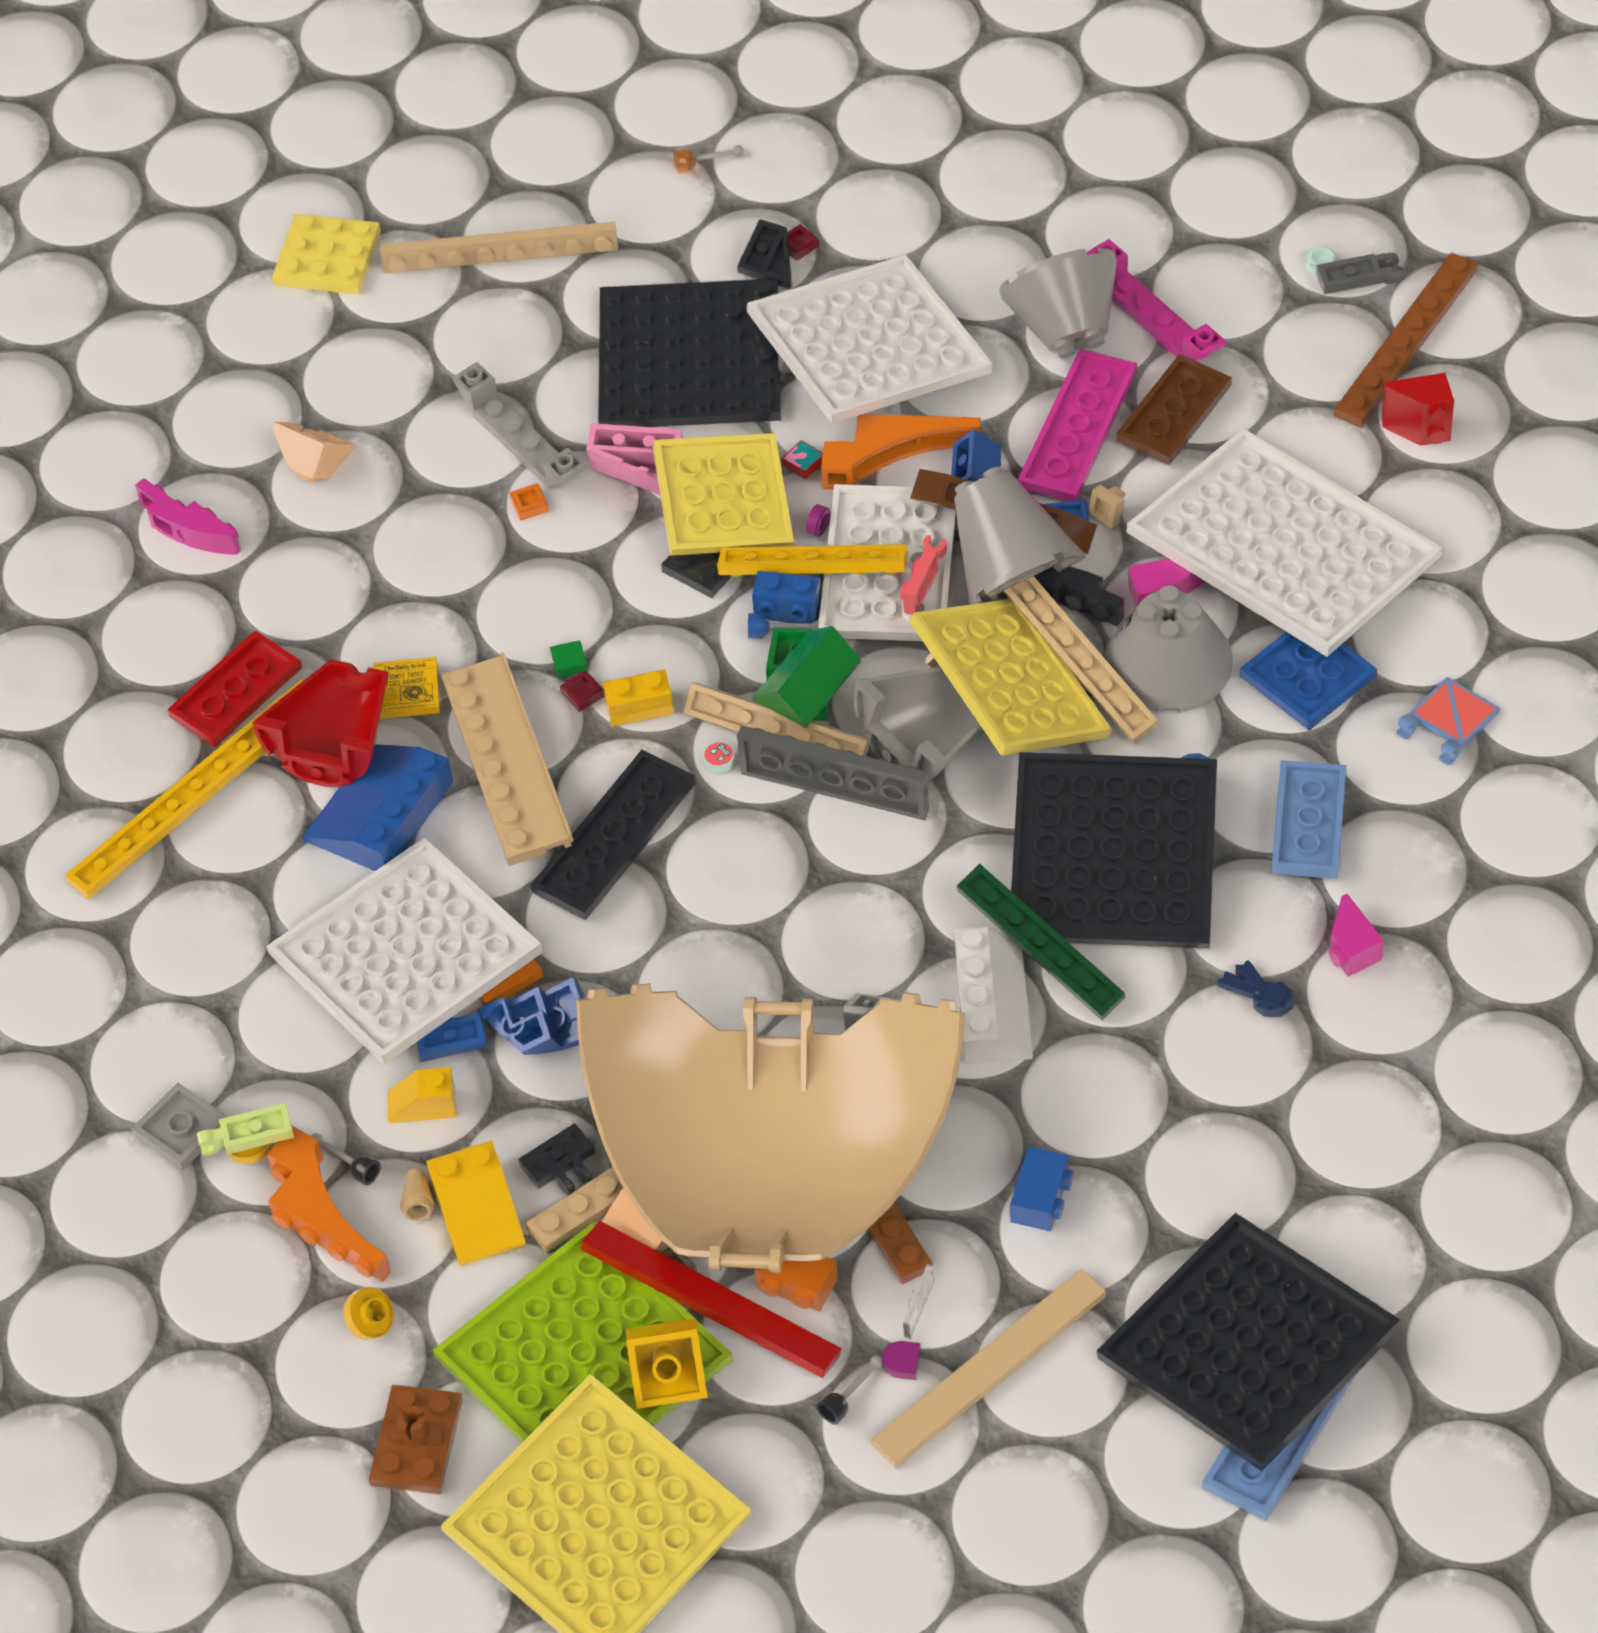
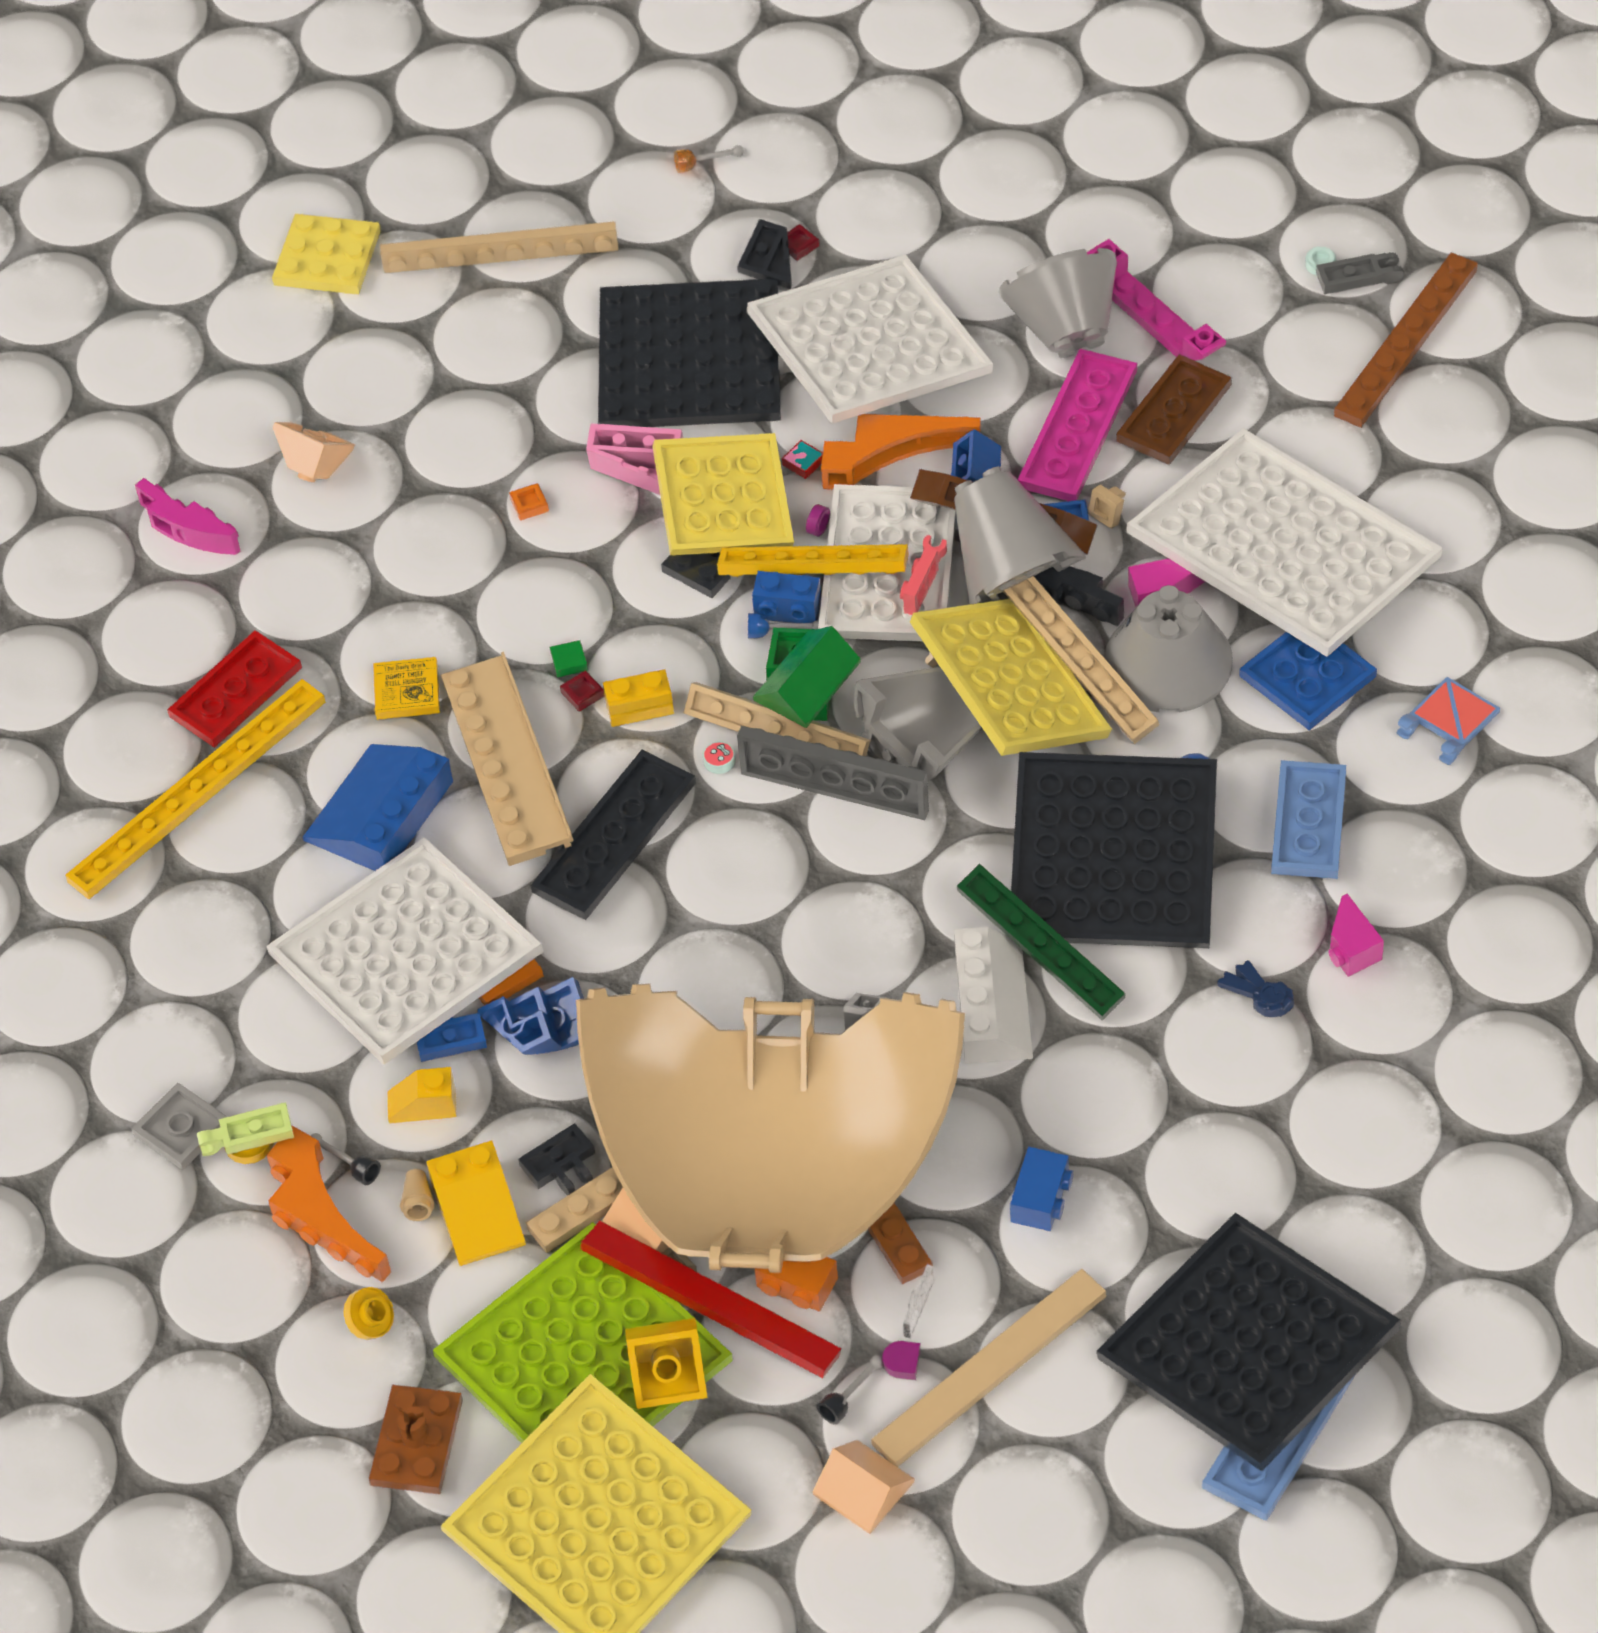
(326, 724): red cone -> none
(511, 430): light grey slope -> none
(861, 1484): none -> light nougat slope
(1419, 408): red slope -> none

